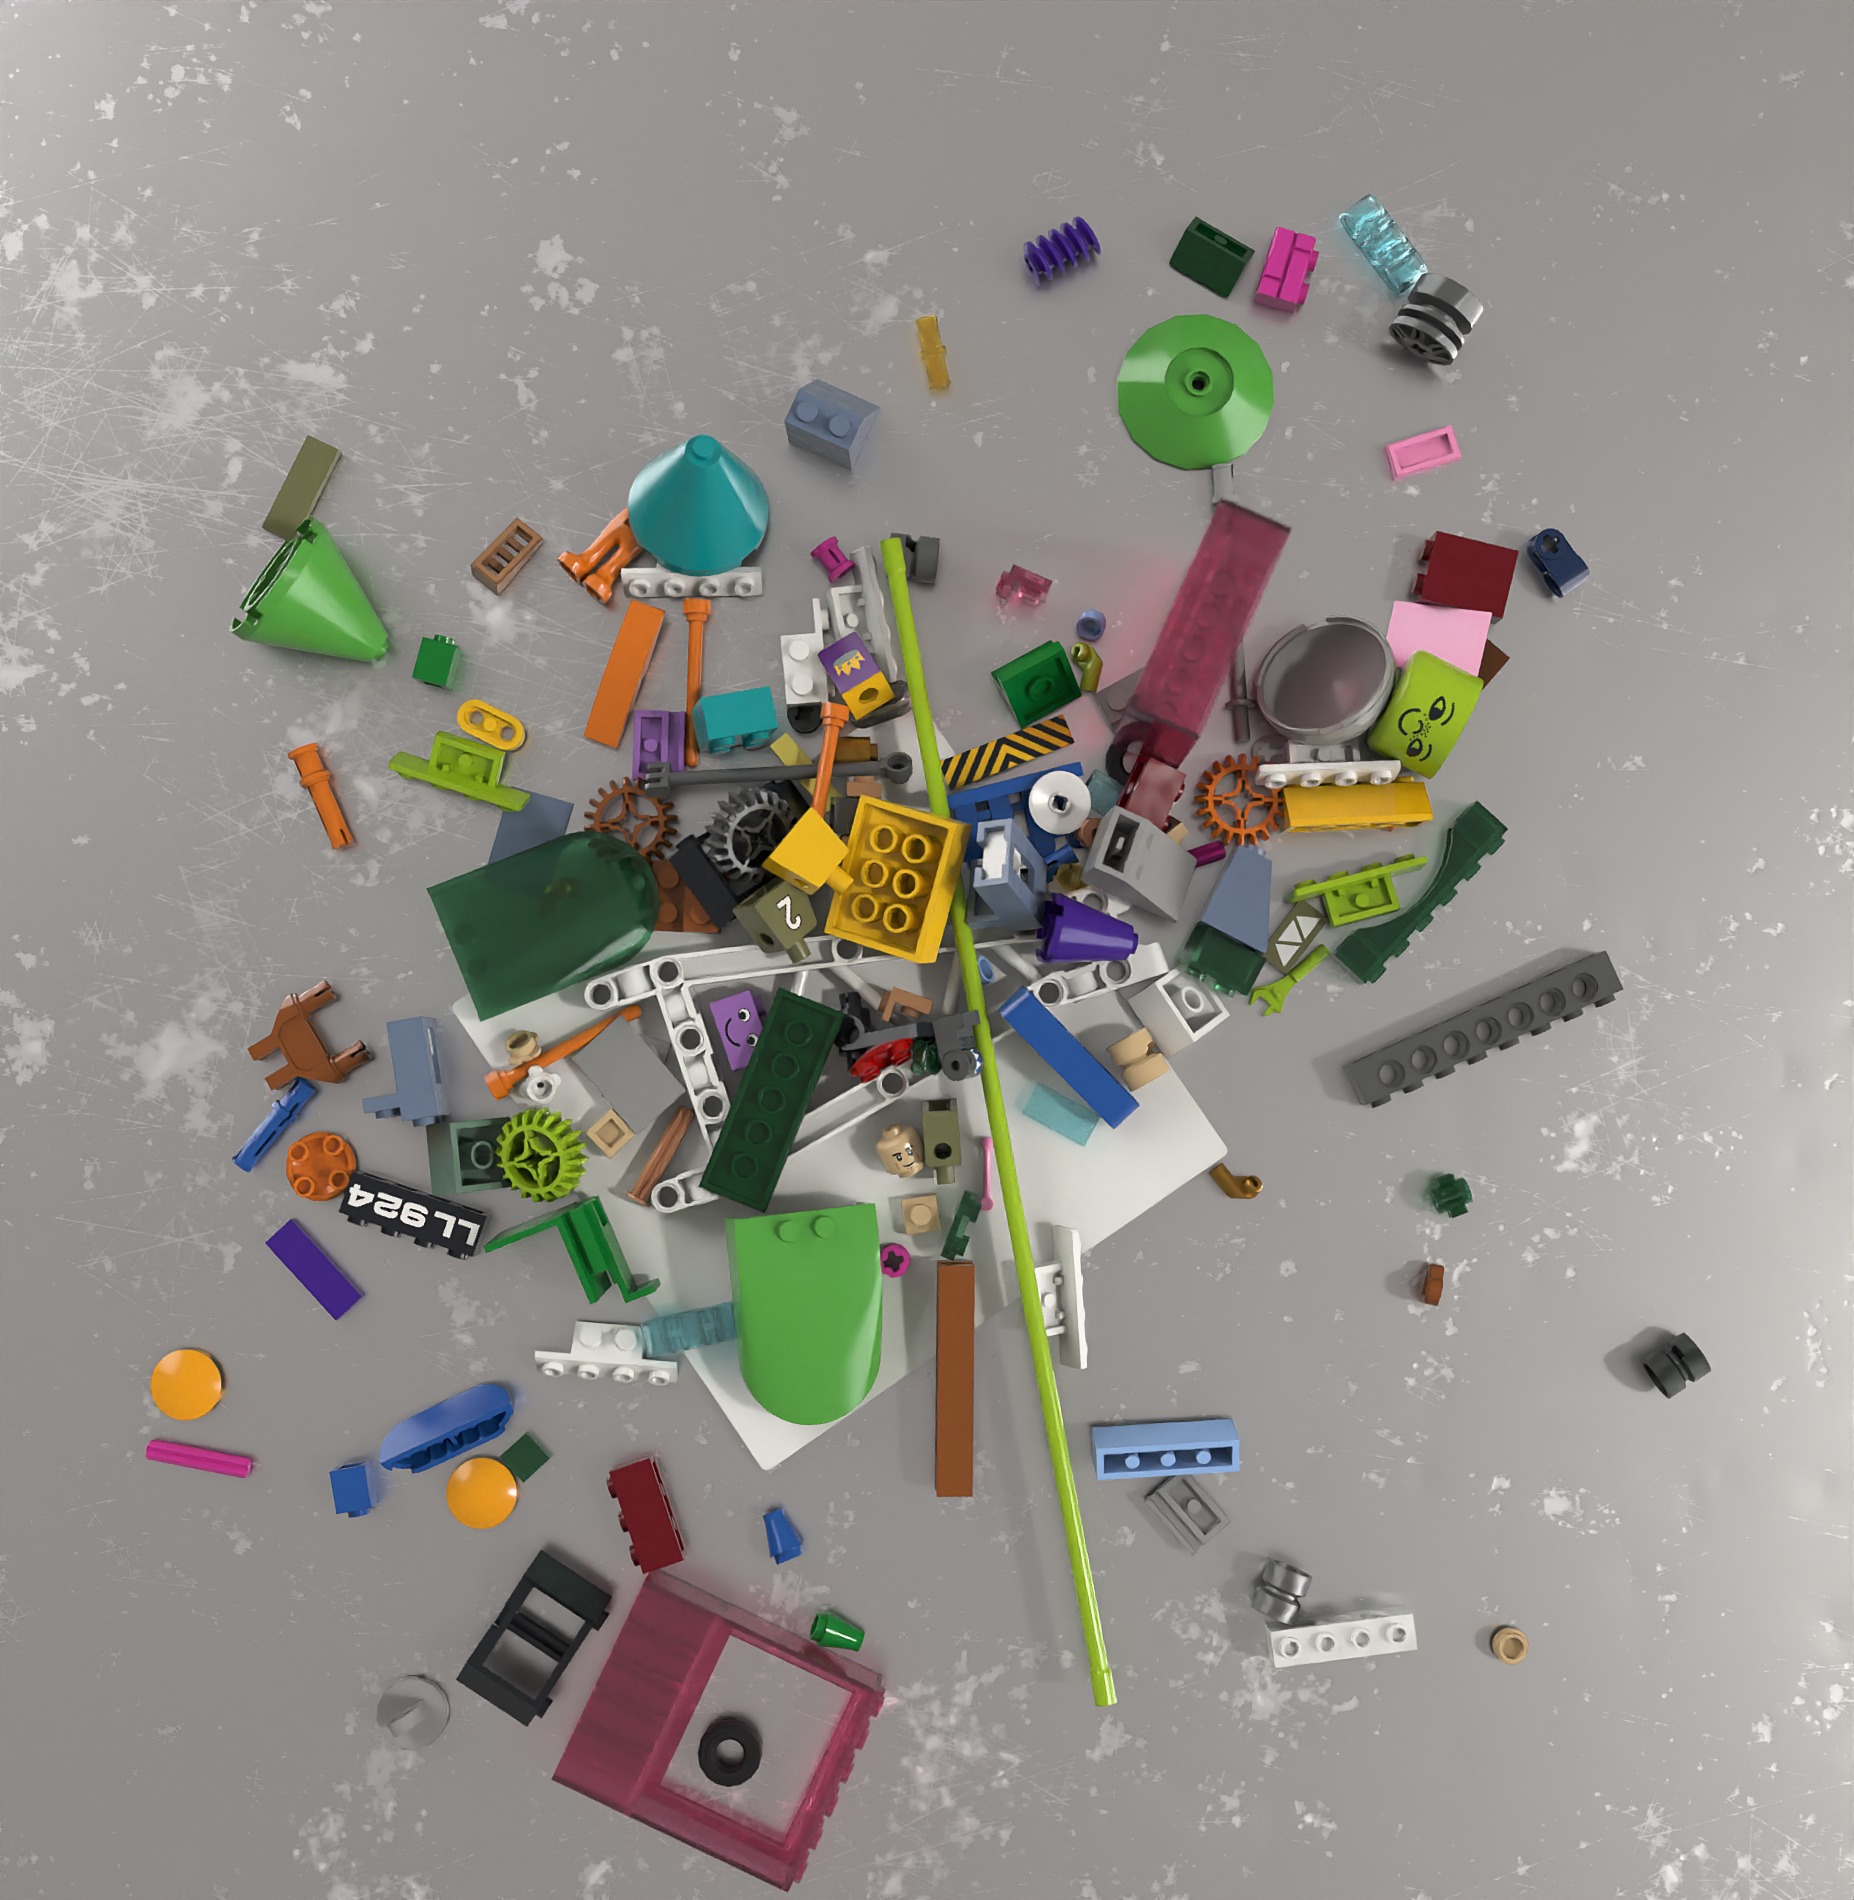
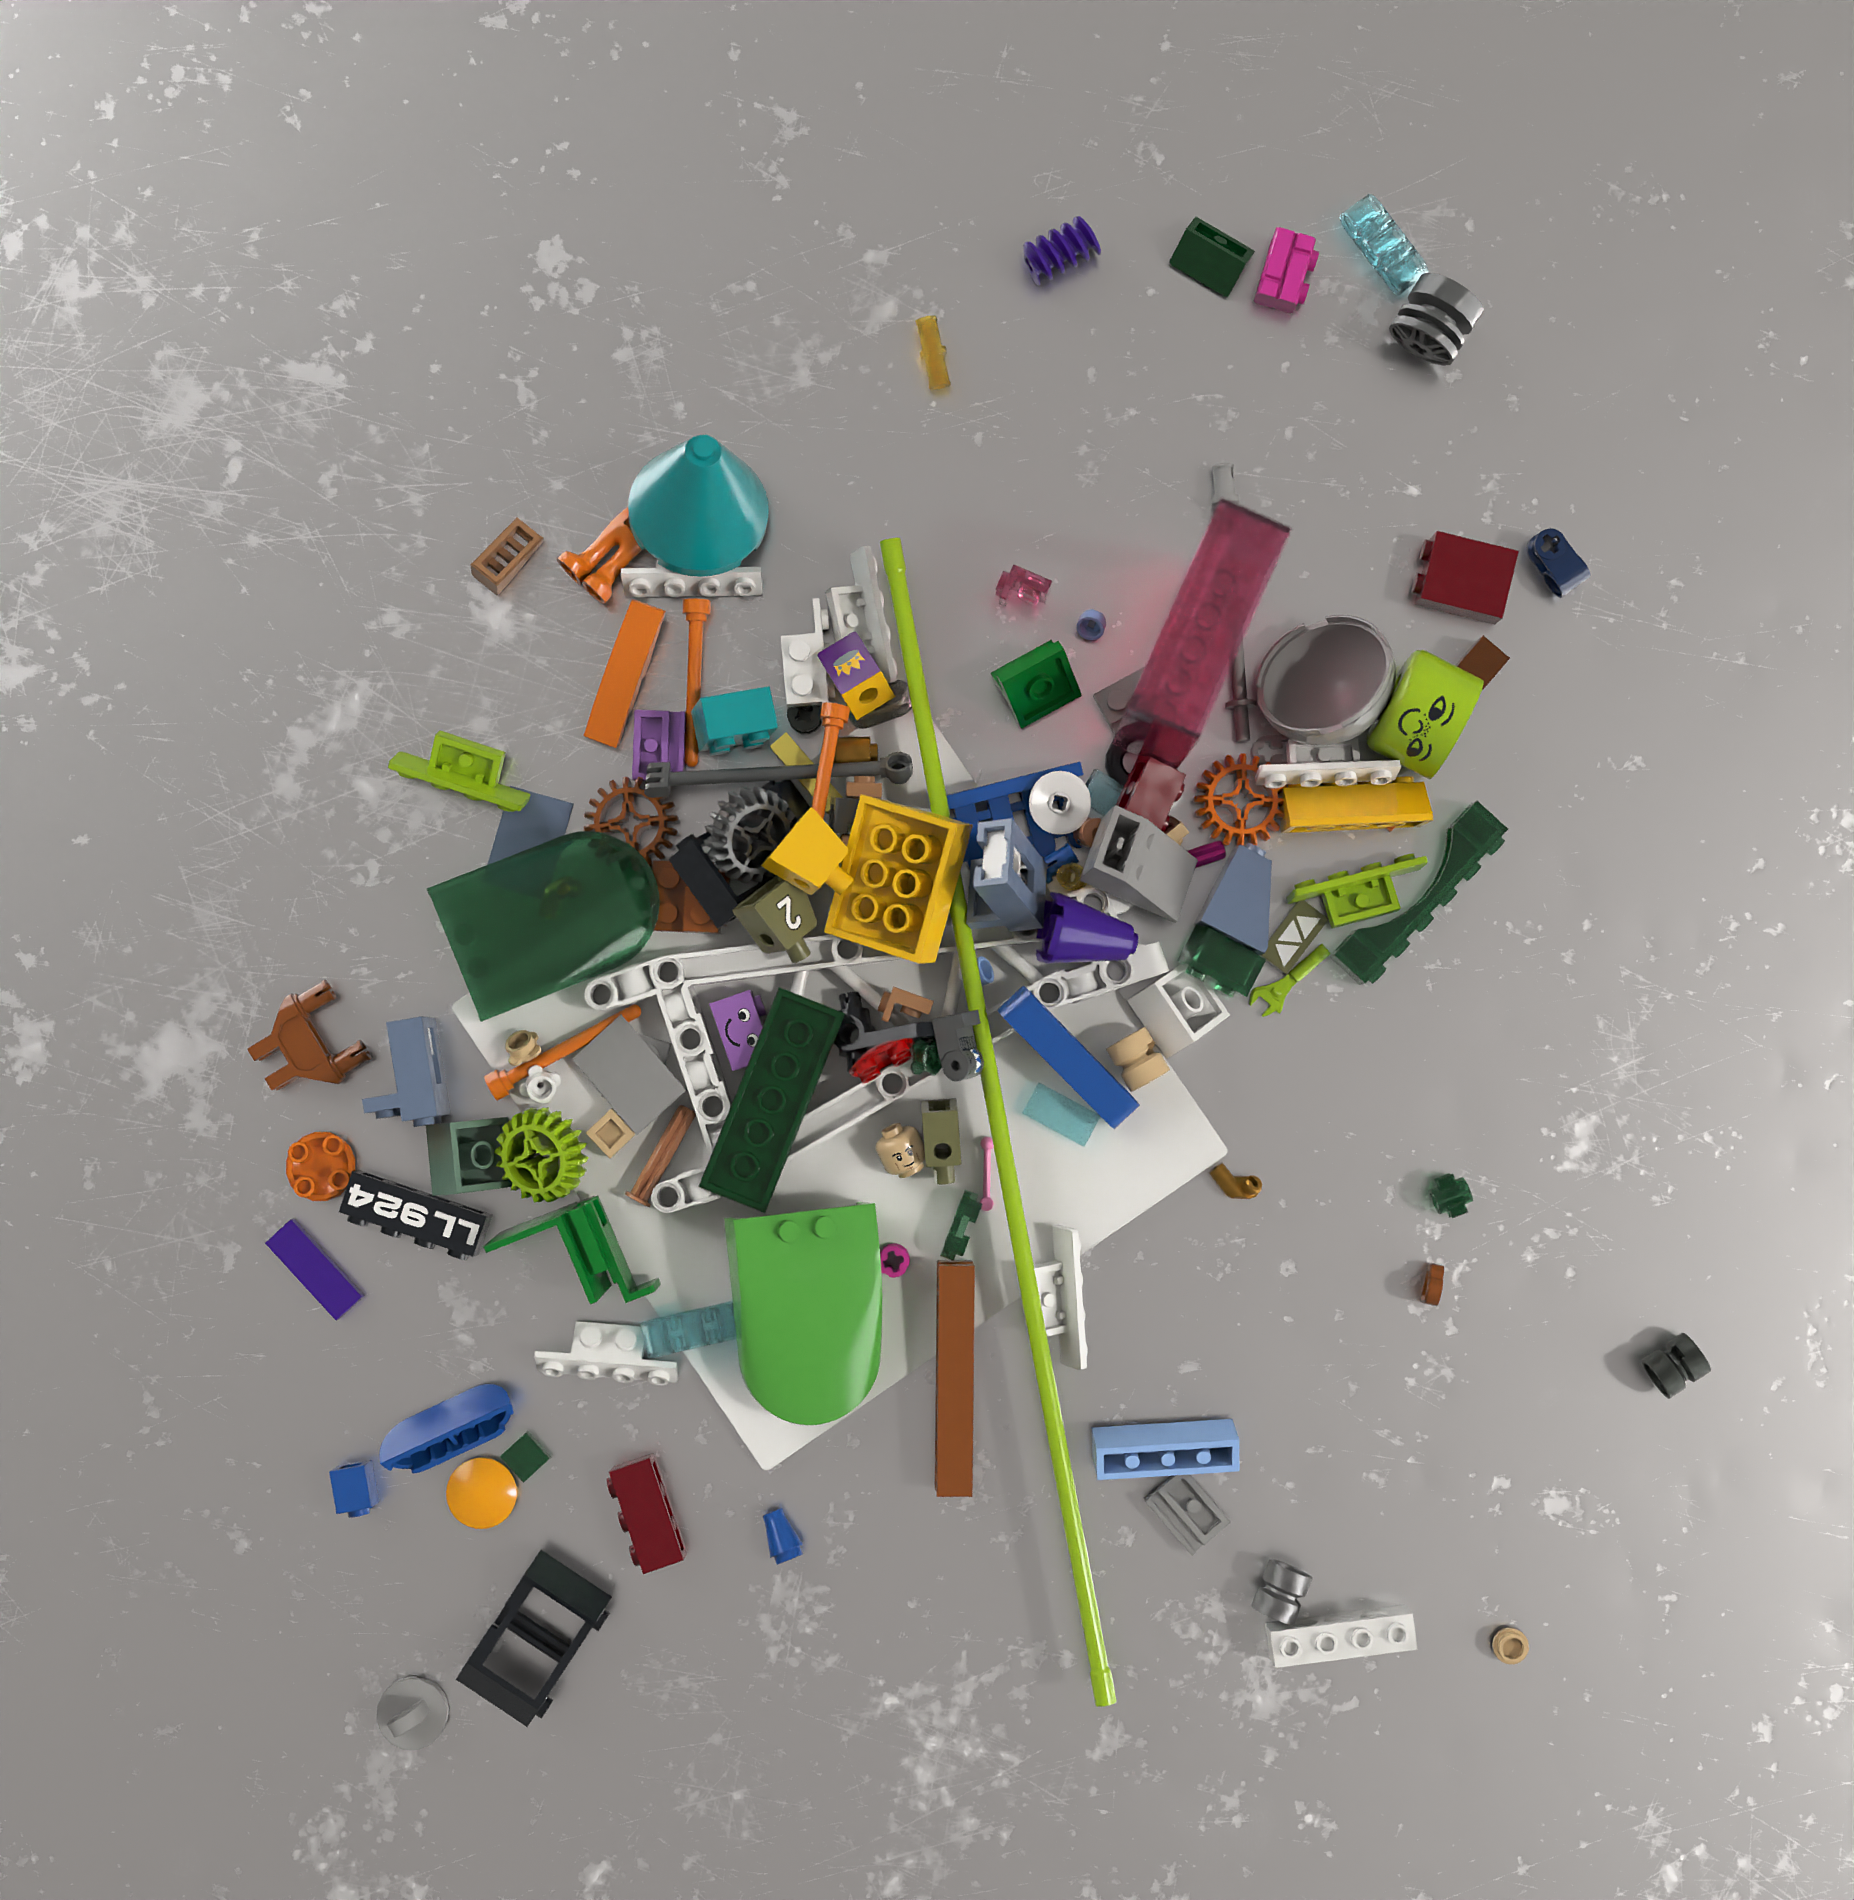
(186, 1384): light orange dish -> none
(198, 1458): dark pink axle -> none
(282, 1114): blue pin -> none
(301, 488): olive tile -> none
(311, 602): bright green cone -> none
(316, 781): orange pin -> none
(437, 662): green brick -> none
(491, 726): yellow plate -> none
(648, 1702): clear pink panel -> none
(723, 1774): black tyre -> none
(830, 422): sand blue slope -> none
(832, 559): dark pink bush -> none
(834, 1632): green cone -> none
(920, 556): dark grey wheel -> none
(921, 1214): tan plate -> none
(1006, 752): sticker -> none
(1089, 663): lime arm -> none
(1189, 424): bright green dish -> none
(1422, 453): bright pink tile -> none
(1443, 631): bright pink sticker -> none
(1594, 970): dark grey brick -> none

